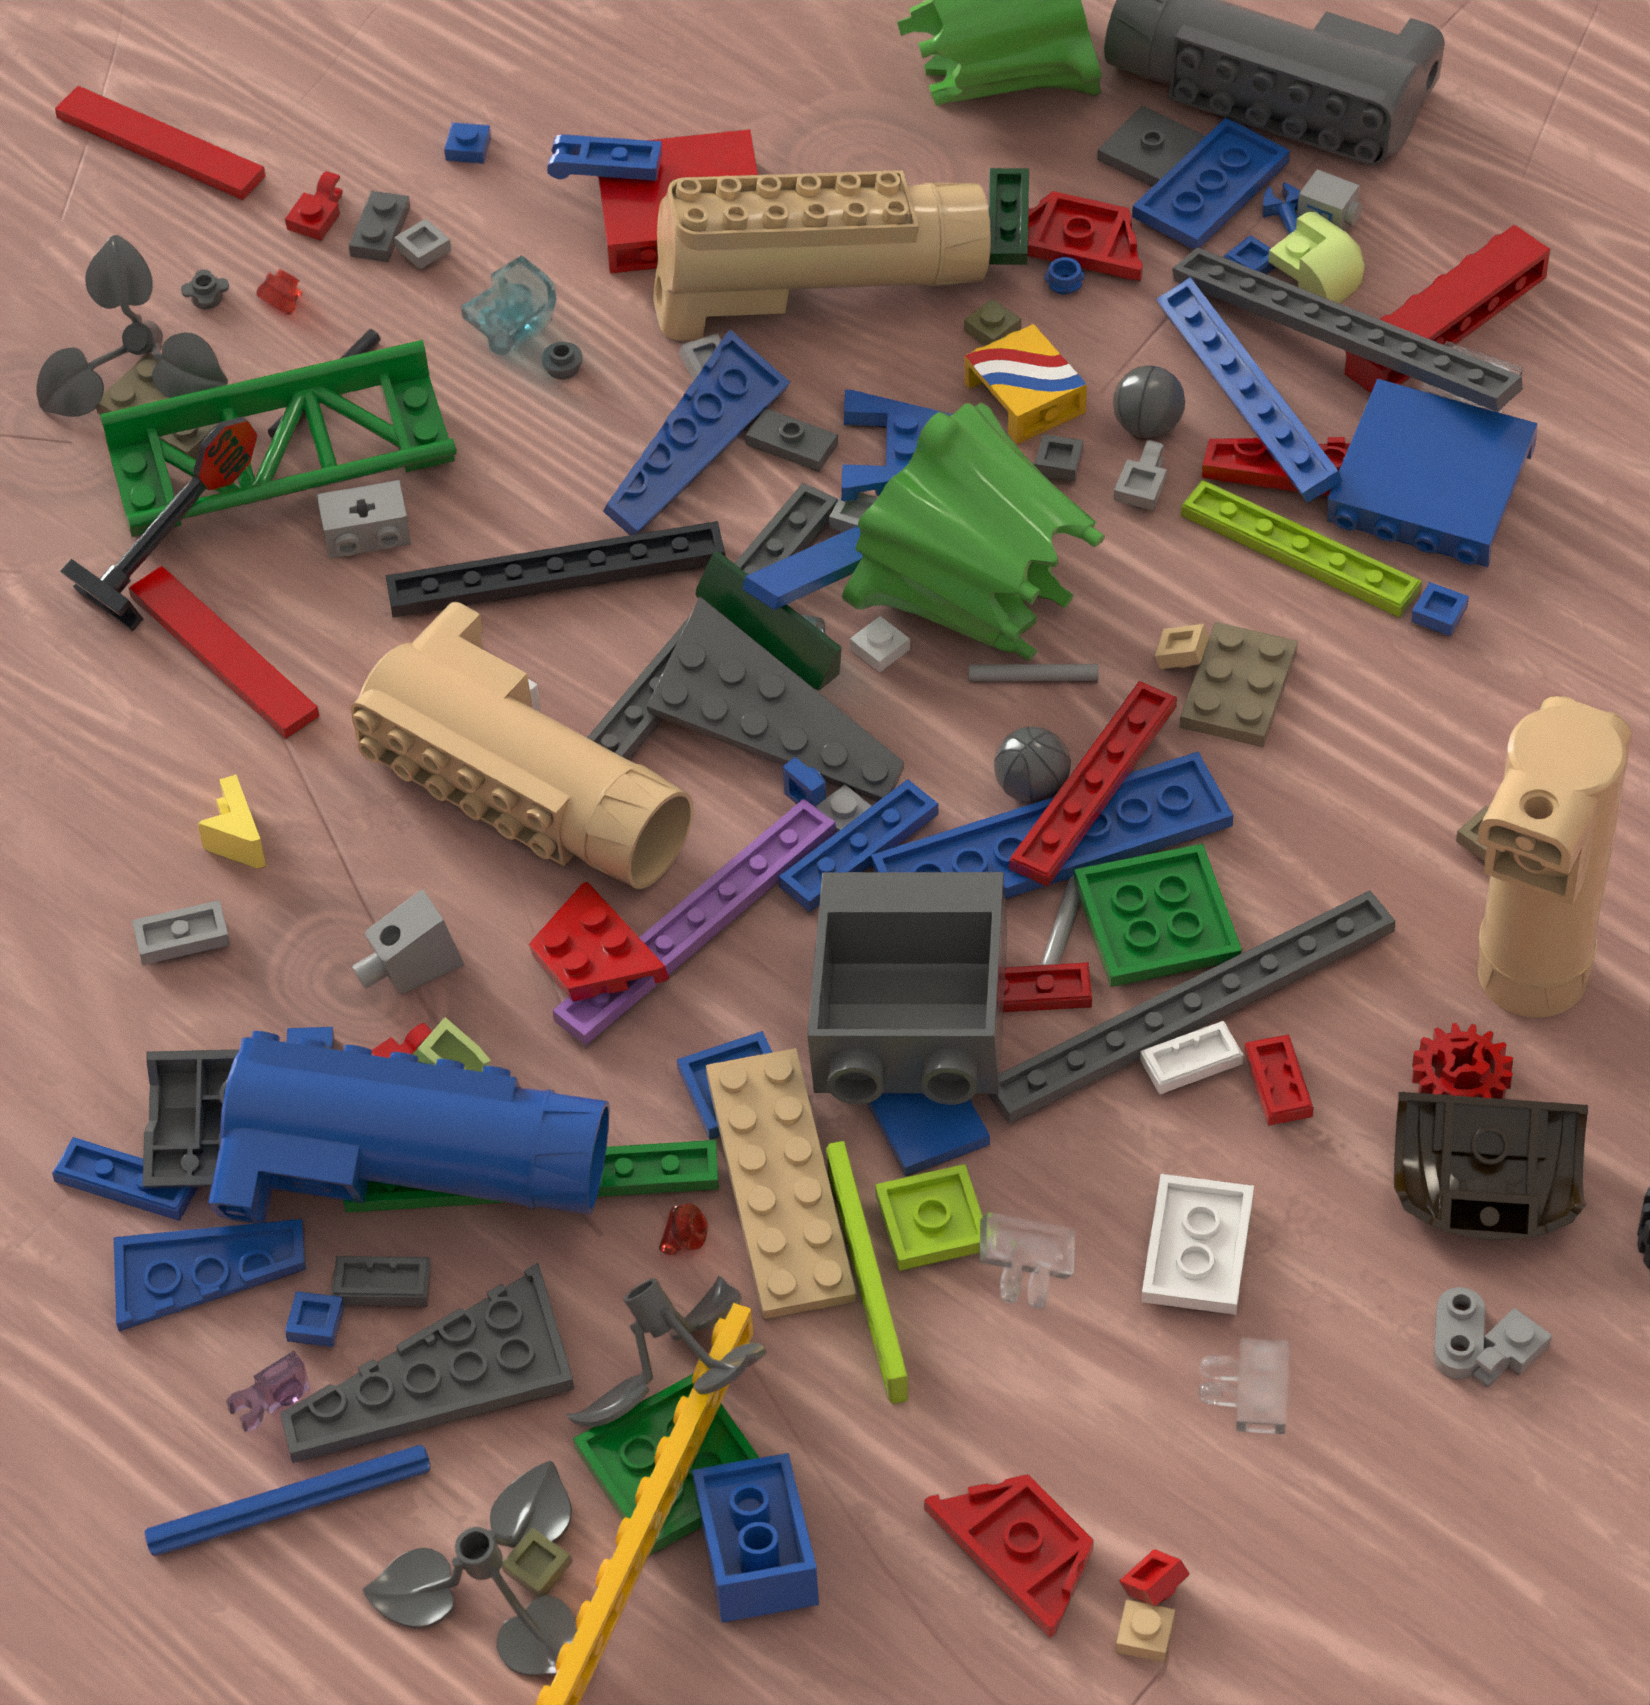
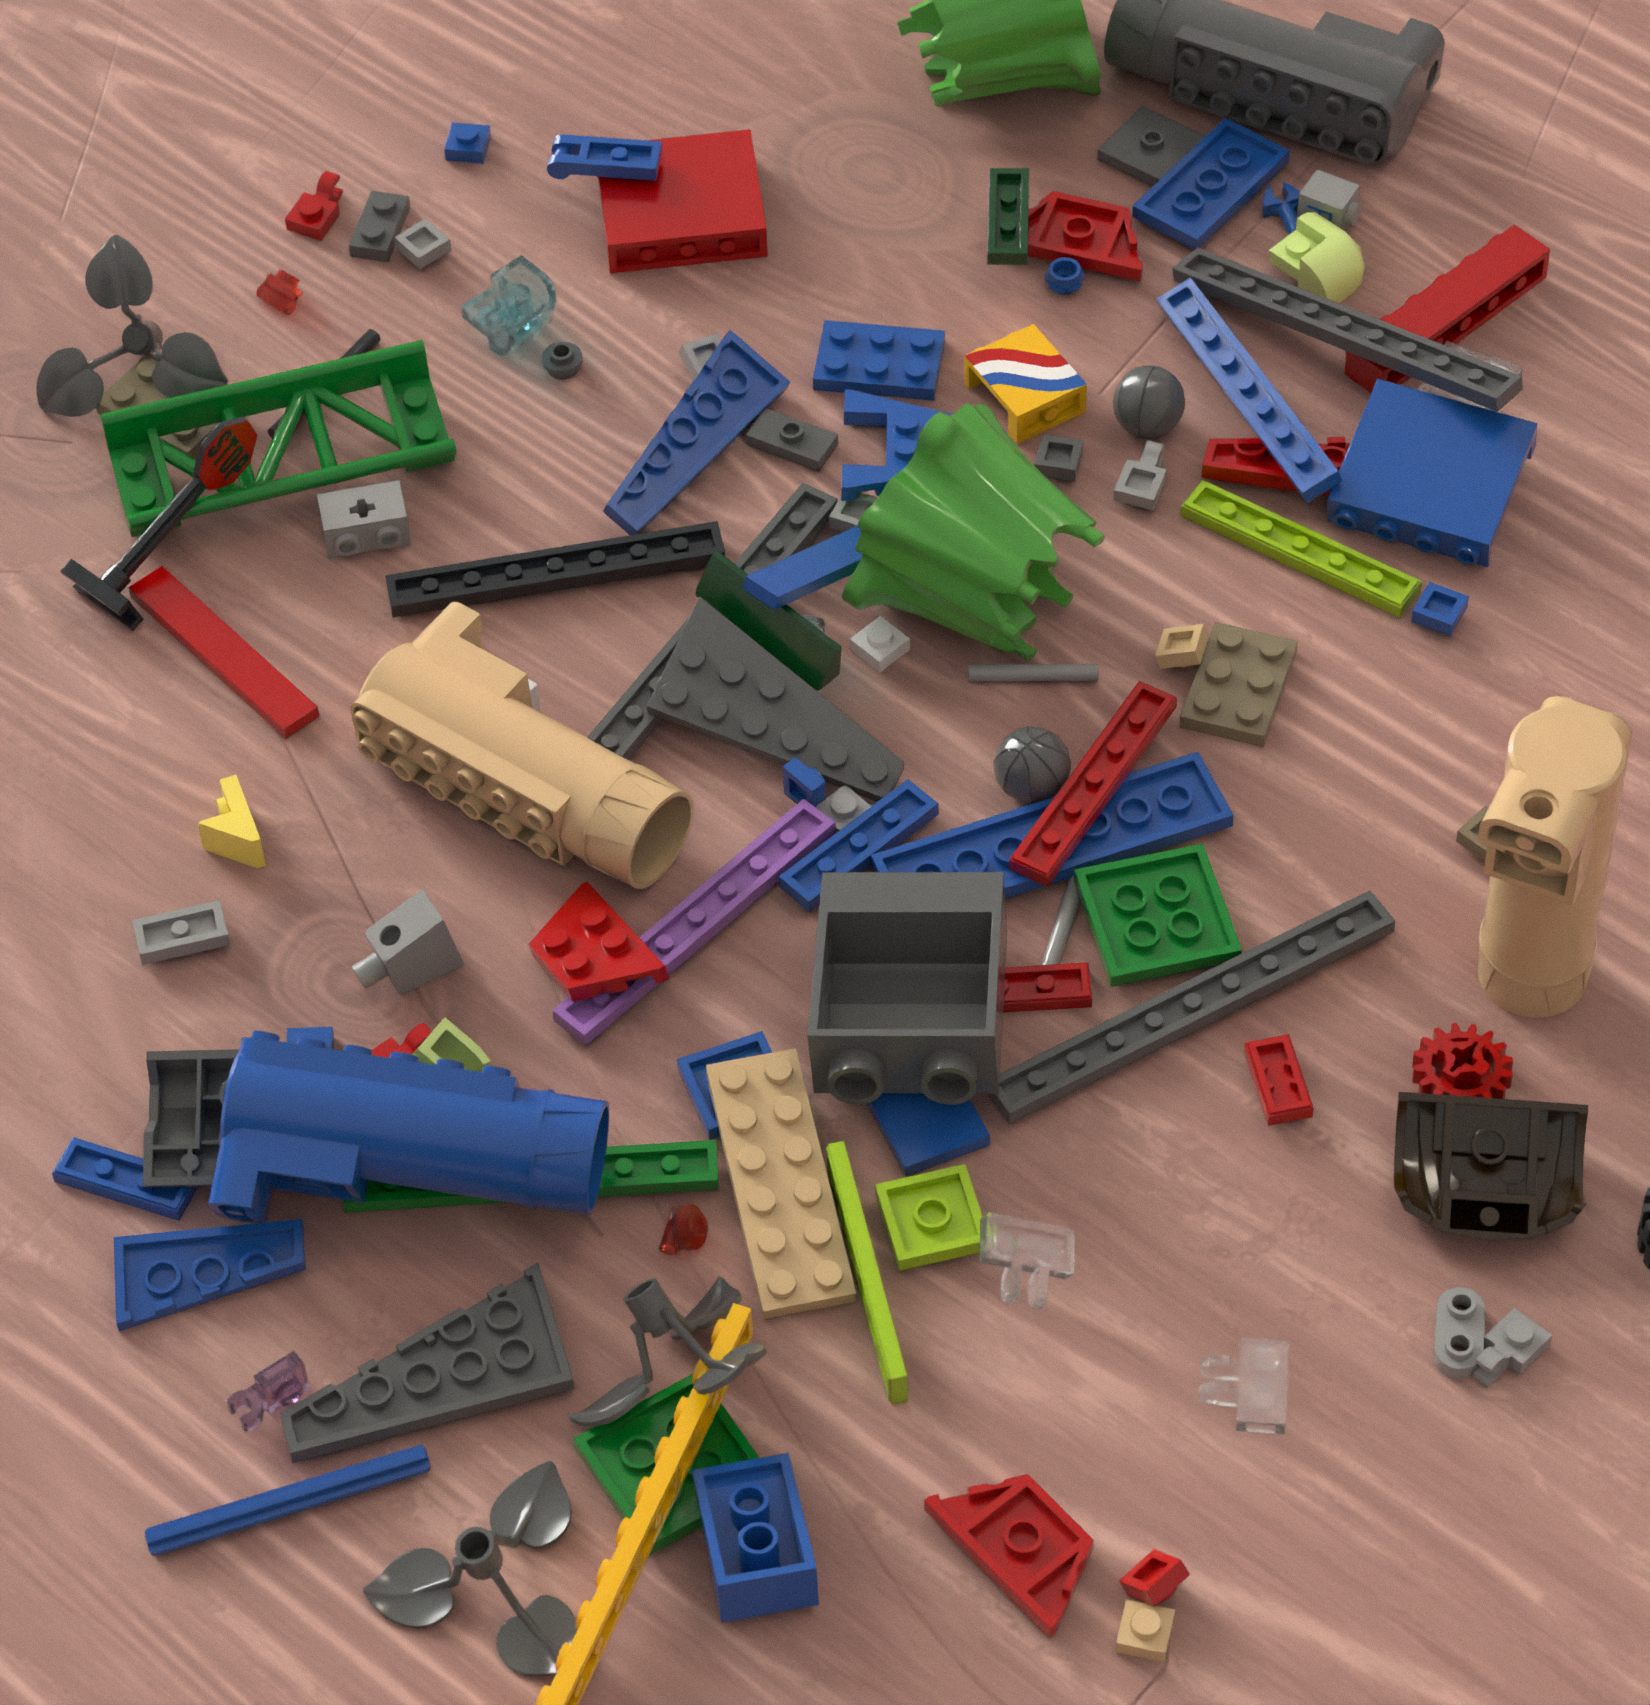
(160, 142): red tile -> none
(205, 289): dark grey plate -> none
(314, 1319): blue plate -> none
(382, 1280): dark grey plate -> none
(536, 1563): olive plate -> none
(753, 237): tan piece -> none
(879, 360): none -> blue plate
(991, 323): olive plate -> none
(1191, 1057): white plate -> none
(1197, 1244): white plate -> none
(1251, 254): blue tile -> none

